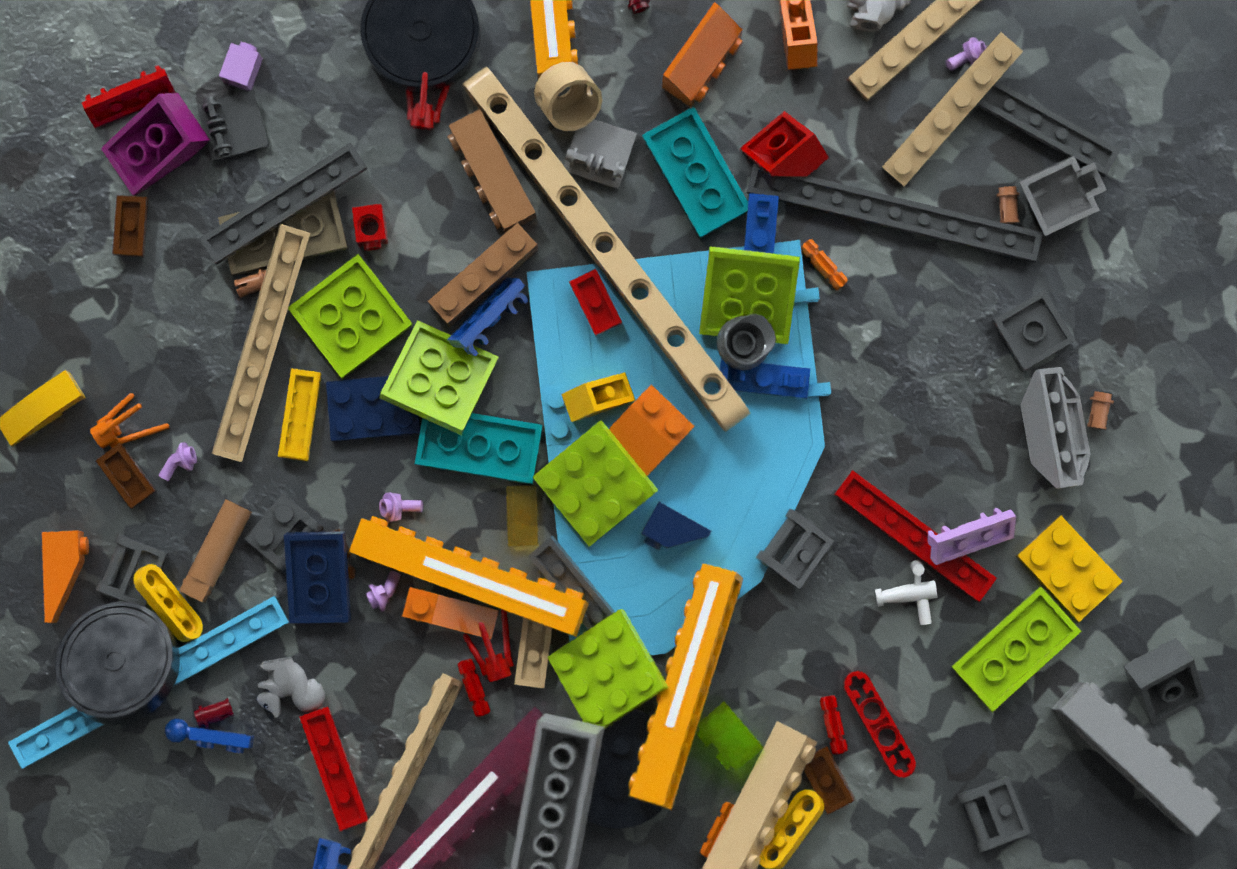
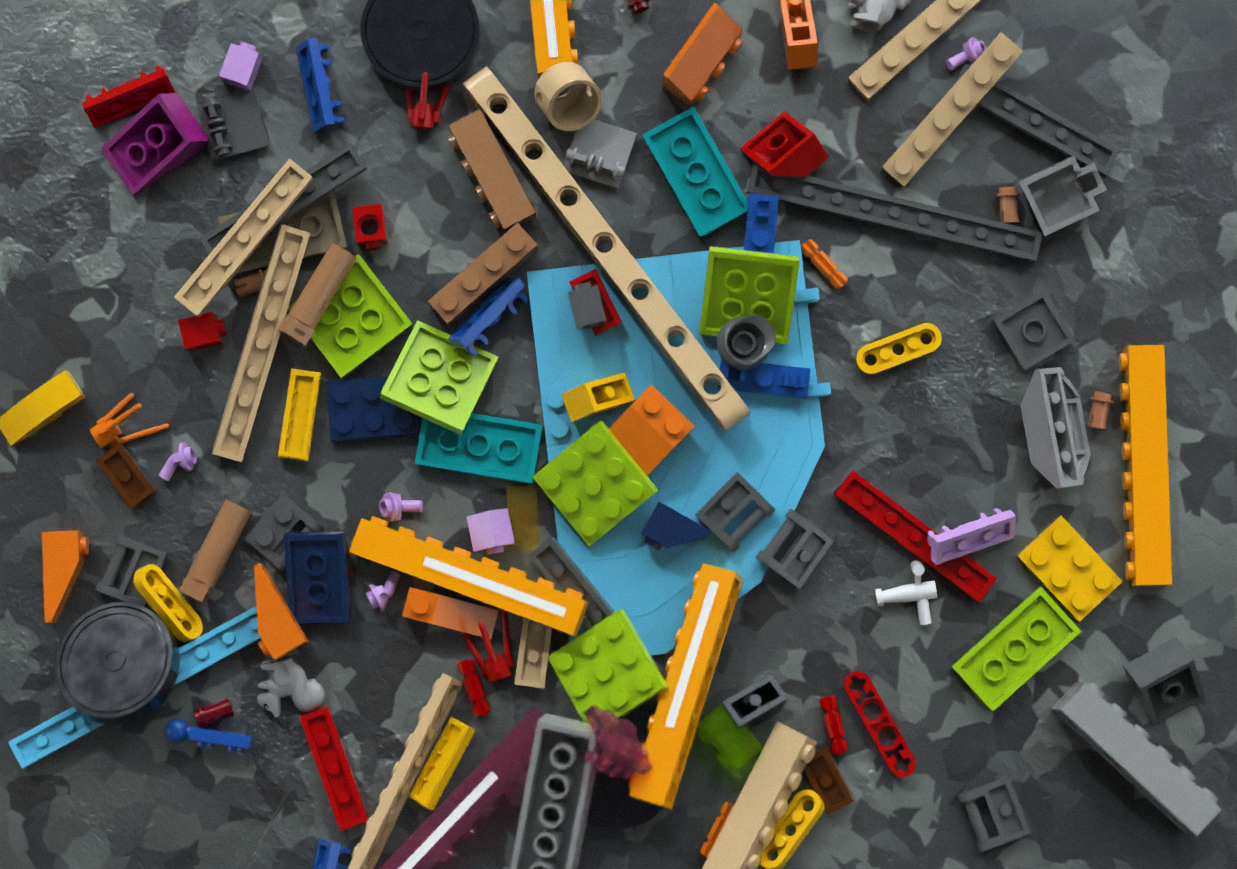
(130, 226): reddish brown plate -> none
(202, 331): none -> red brick
(244, 237): none -> tan plate
(276, 622): none -> orange slope
(317, 85): none -> blue plate
(317, 294): none -> medium nougat piece
(442, 763): none -> yellow plate
(490, 531): none -> lavender brick
(586, 306): none -> dark grey brick
(618, 743): none -> clear pink plate
(728, 504): none -> dark grey plate
(756, 703): none -> black slope
(909, 340): none -> yellow plate
(1146, 465): none -> light orange brick

